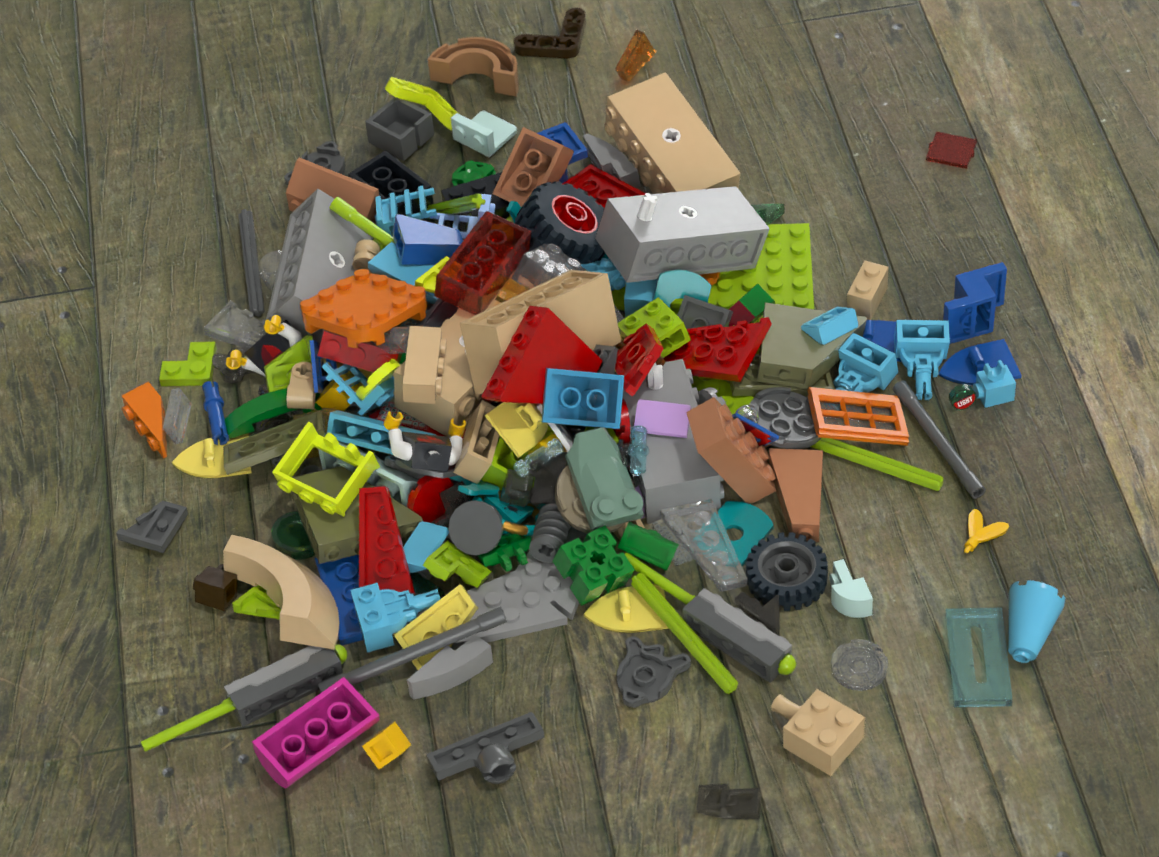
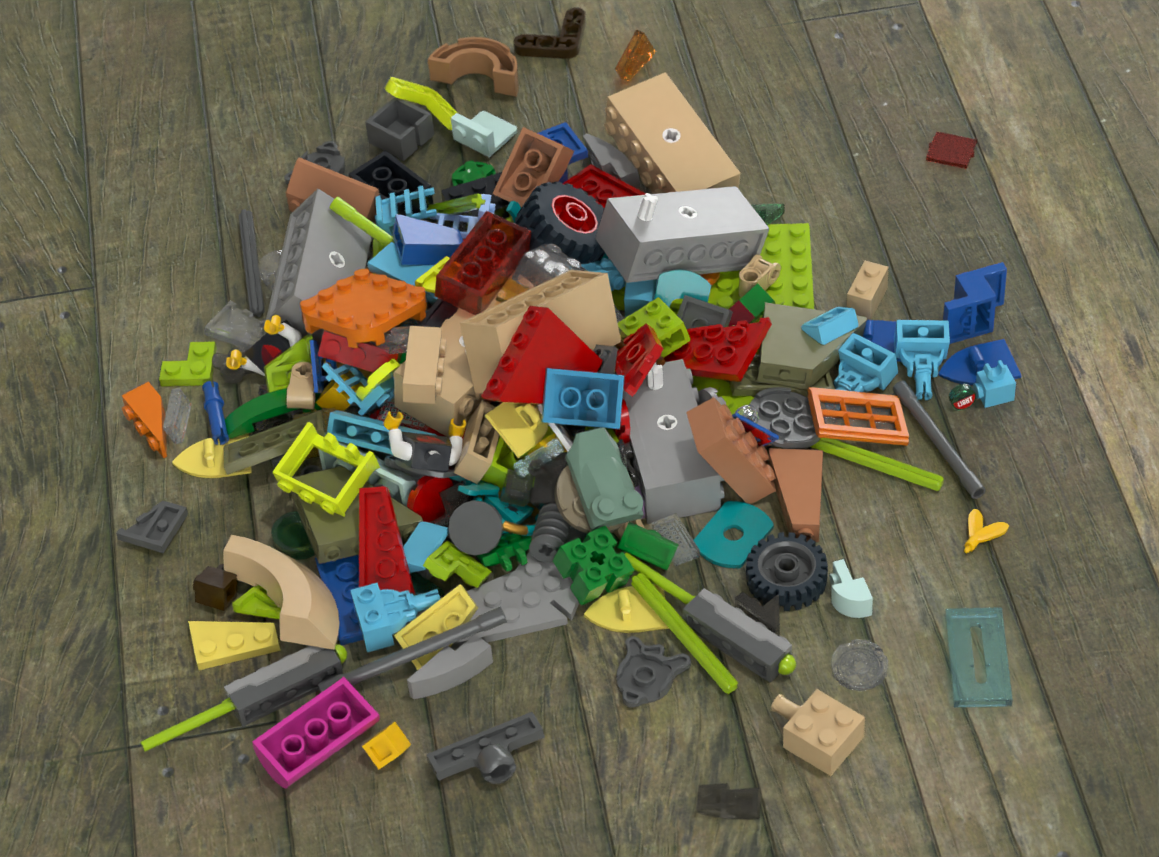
(231, 641): none -> light yellow wing
(364, 252): tan wheel -> none
(638, 450): clear light blue axle -> none
(663, 418): lavender slope -> none
(706, 540): clear wing -> none
(757, 272): none -> tan piece
(1031, 618): medium azure cone -> none

